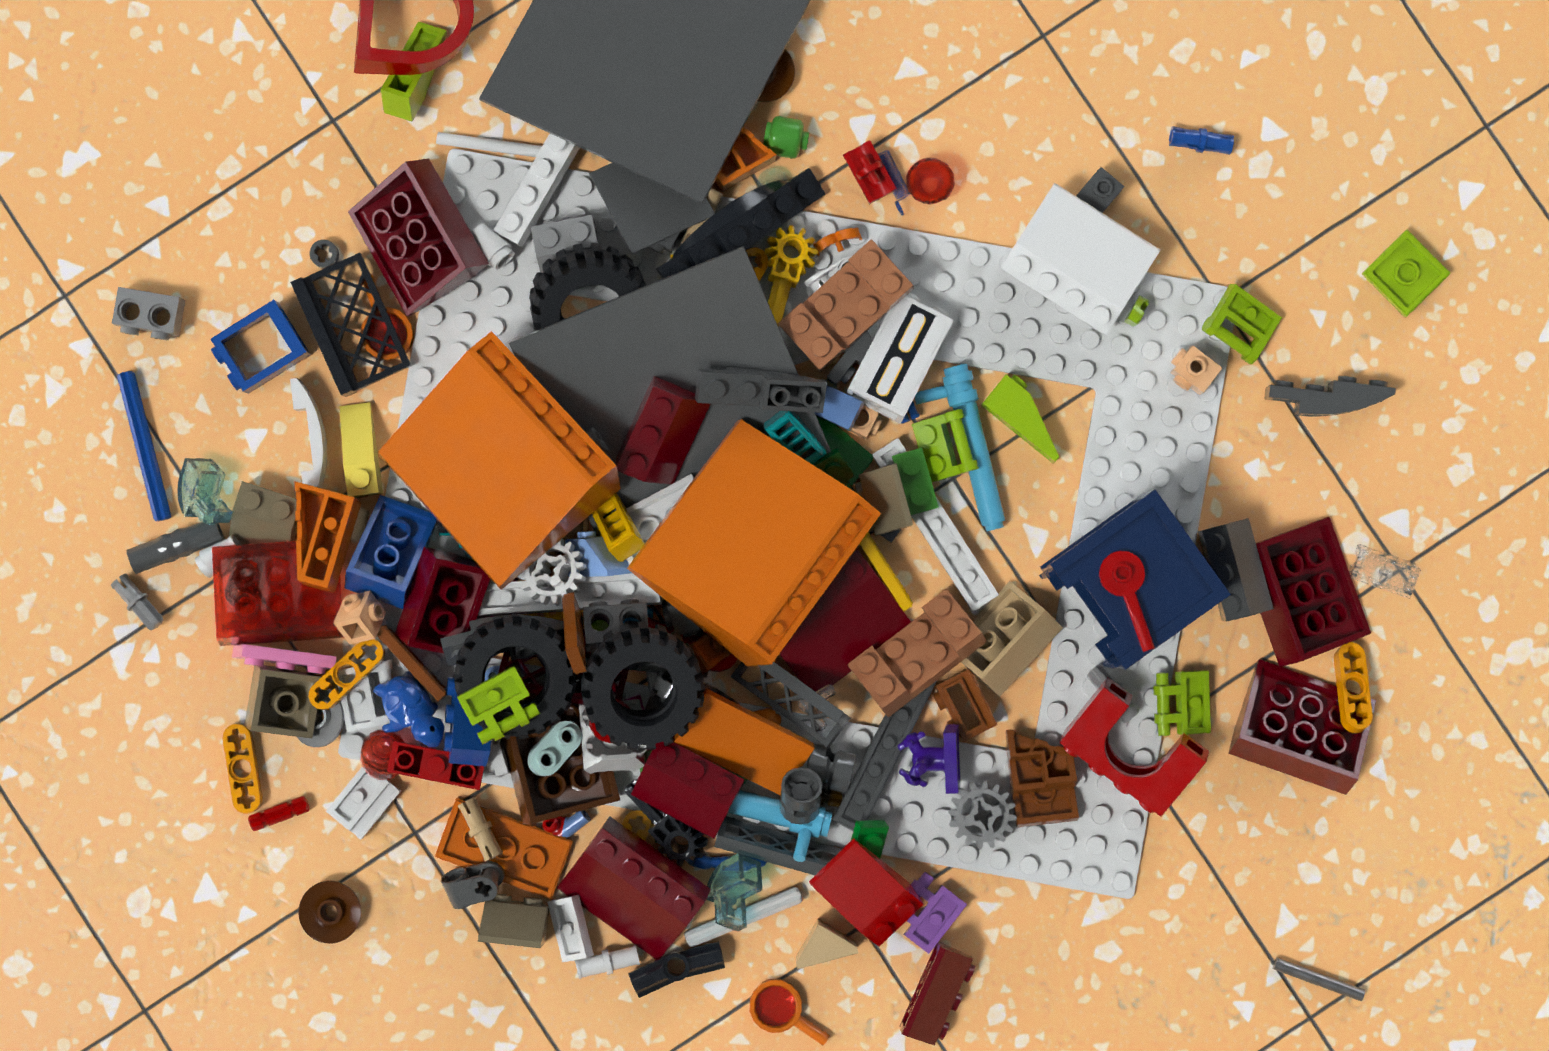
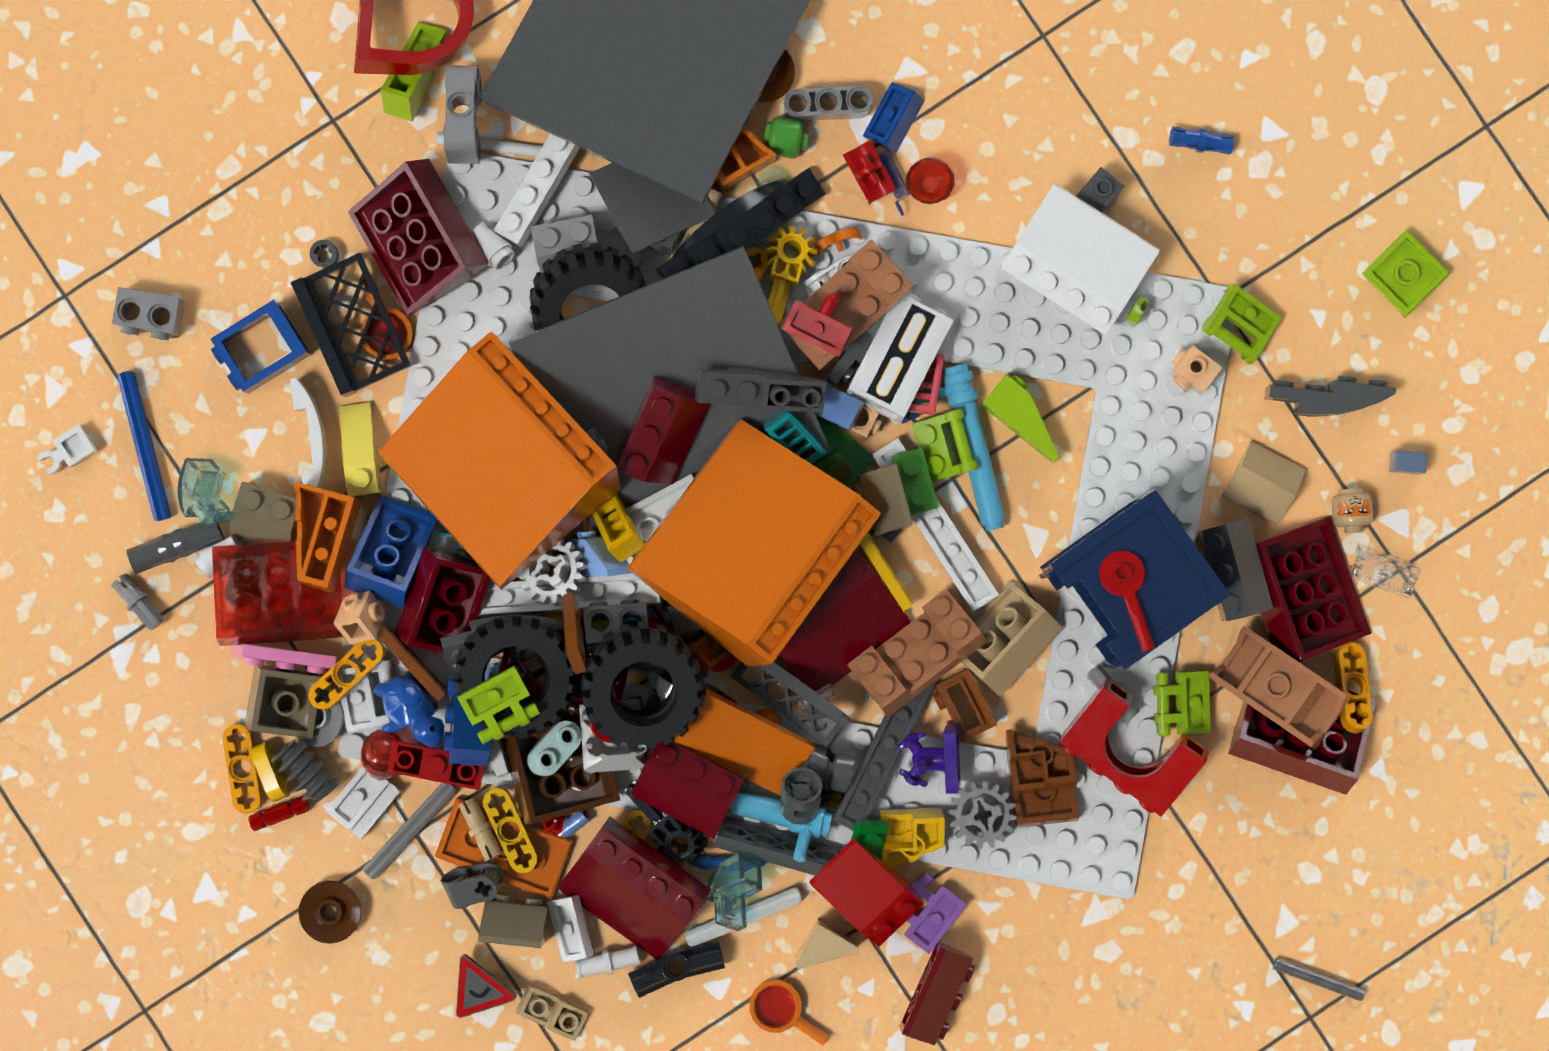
(71, 448): none -> white plate
(272, 780): none -> yellow beam
(305, 771): none -> dark grey piece
(409, 830): none -> light grey axle
(460, 130): none -> light grey beam
(479, 989): none -> piece
(527, 848): none -> yellow beam
(551, 1012): none -> tan slope
(818, 325): none -> red plate
(841, 94): none -> light grey beam
(893, 117): none -> blue slope
(912, 834): none -> yellow slope
(938, 364): none -> coral slope
(1264, 482): none -> tan slope
(1280, 688): none -> nougat piece
(1352, 510): none -> tan head
(1408, 462): none -> sand blue piece

